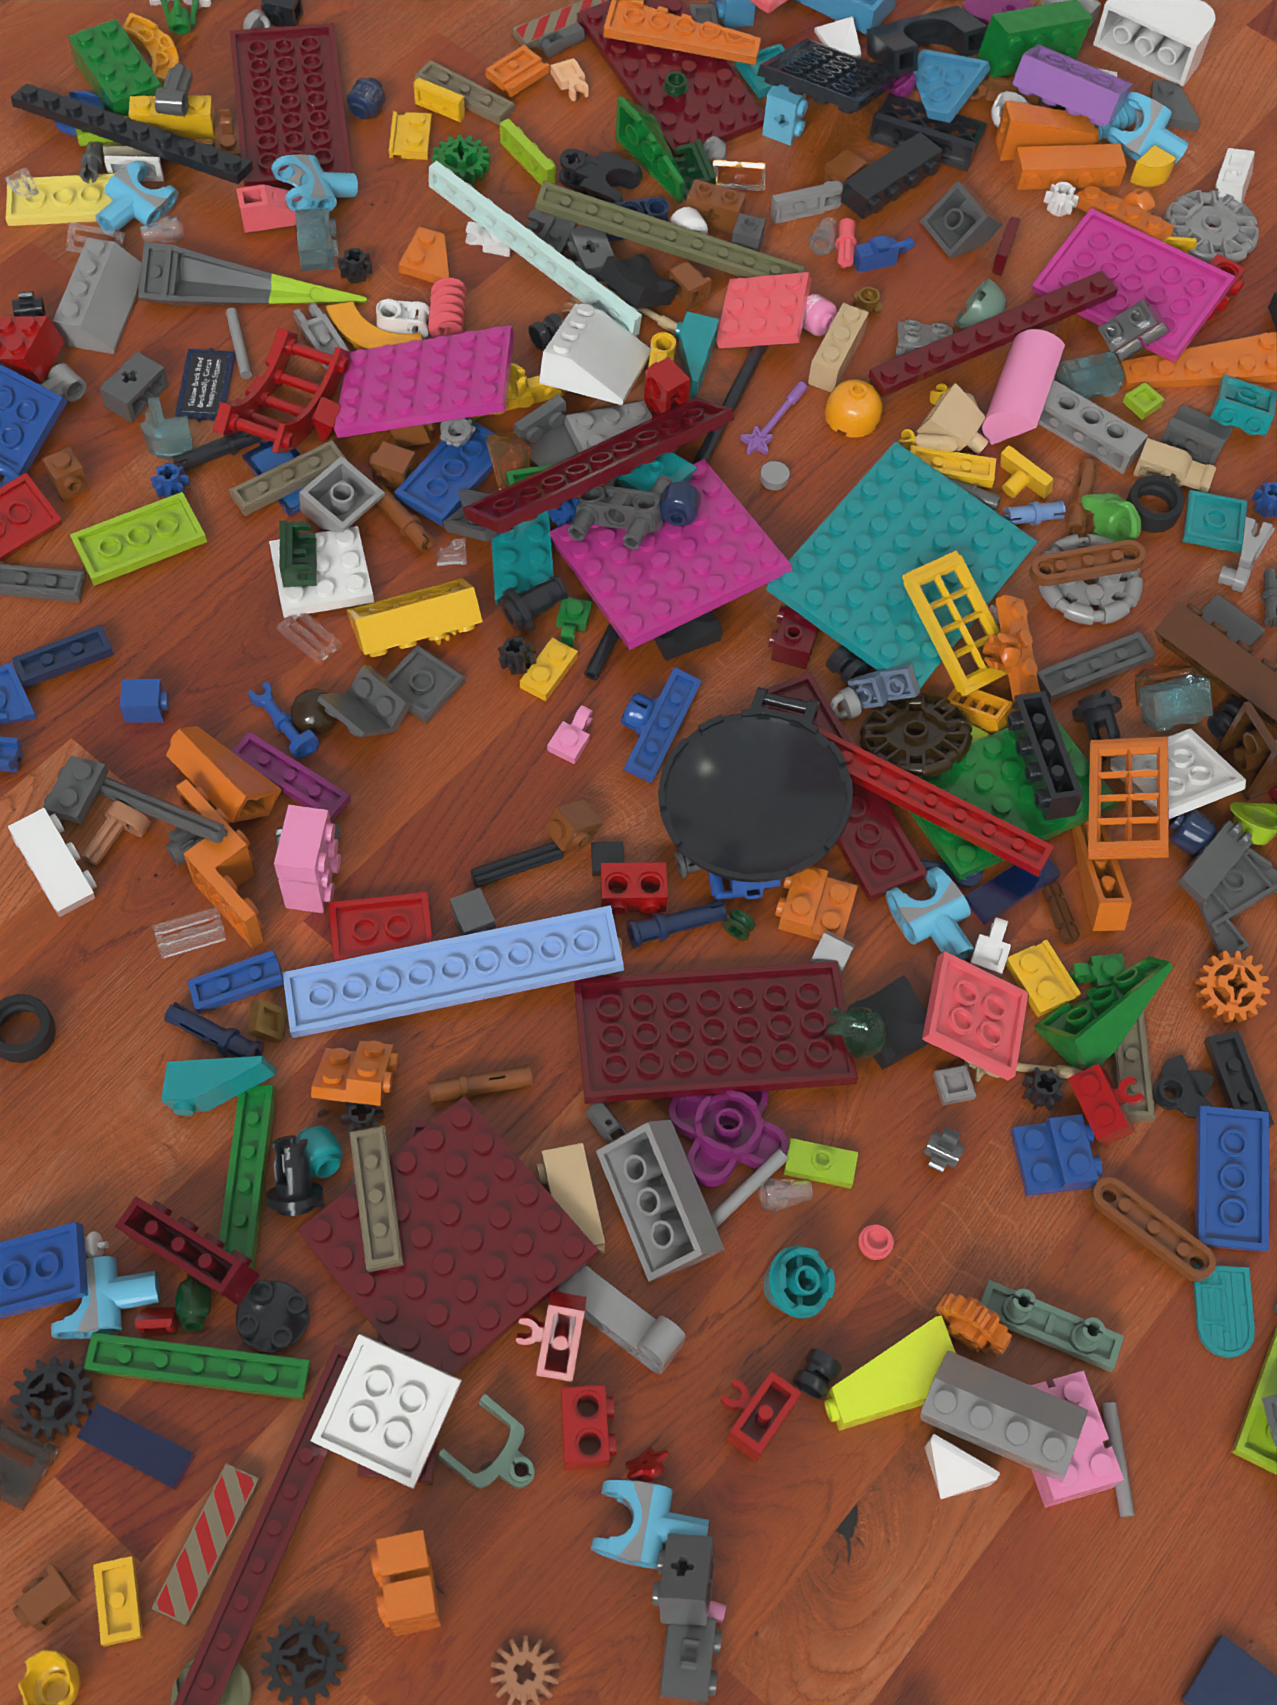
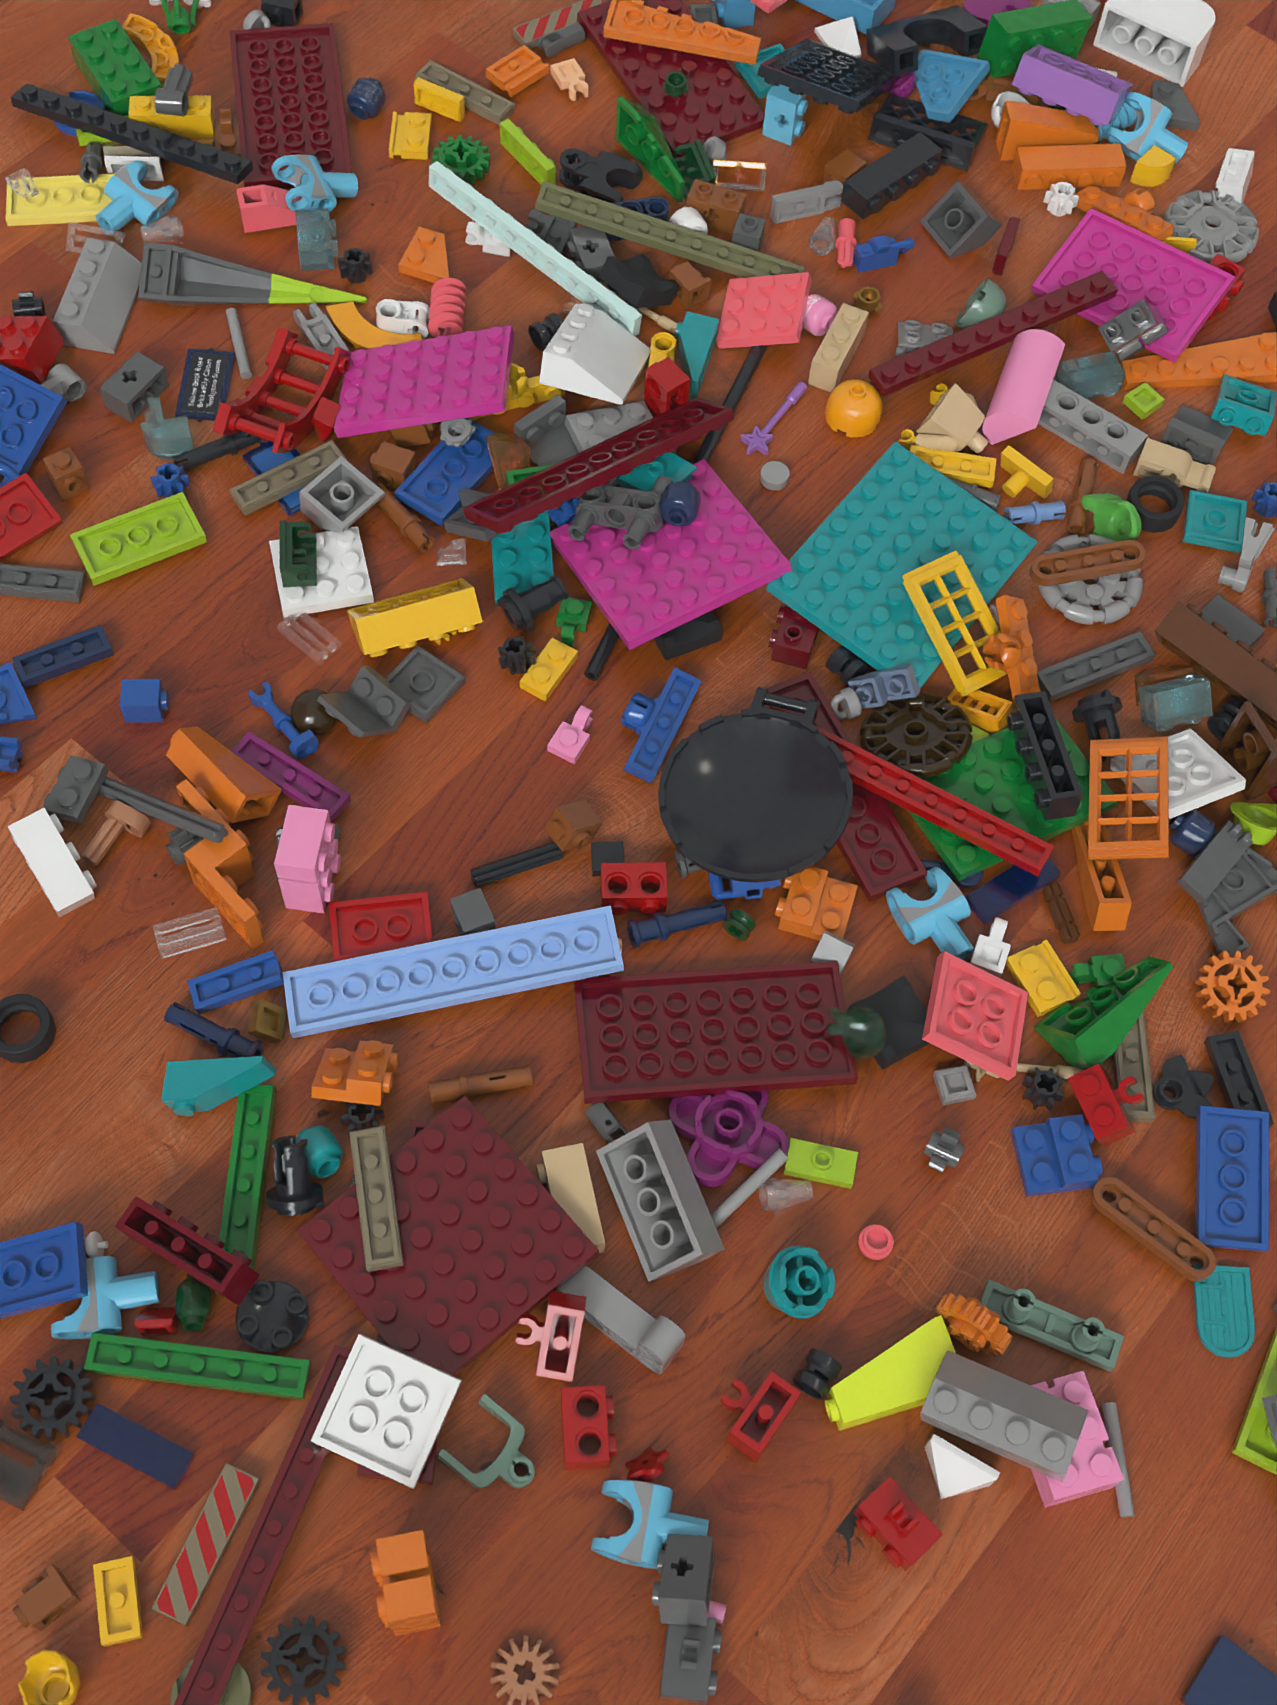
(896, 1524): none -> red brick

